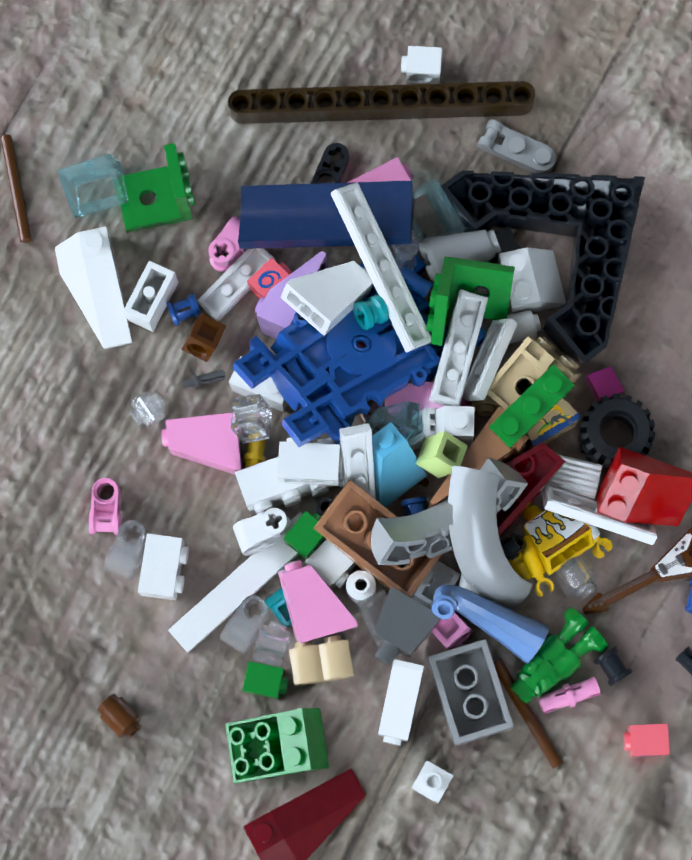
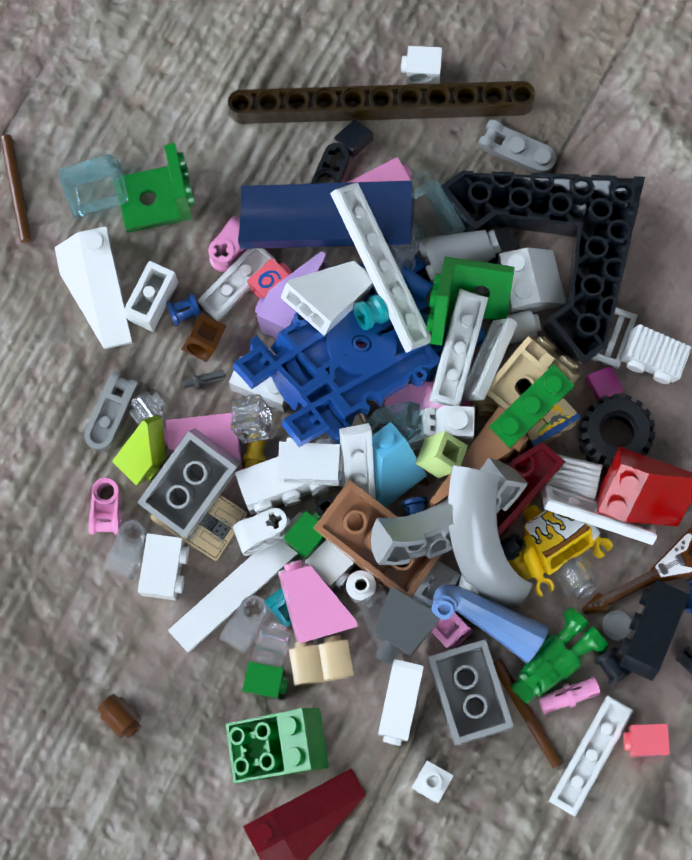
(110, 412): none -> light grey plate
(143, 451): none -> lime slope
(189, 482): none -> light grey brick
(214, 529): none -> tan flag
(354, 137): none -> black slope
(591, 756): none -> white tile
(606, 360): none -> white tile
(616, 625): none -> light grey piece
(652, 629): none -> black brick
(655, 354): none -> white brick

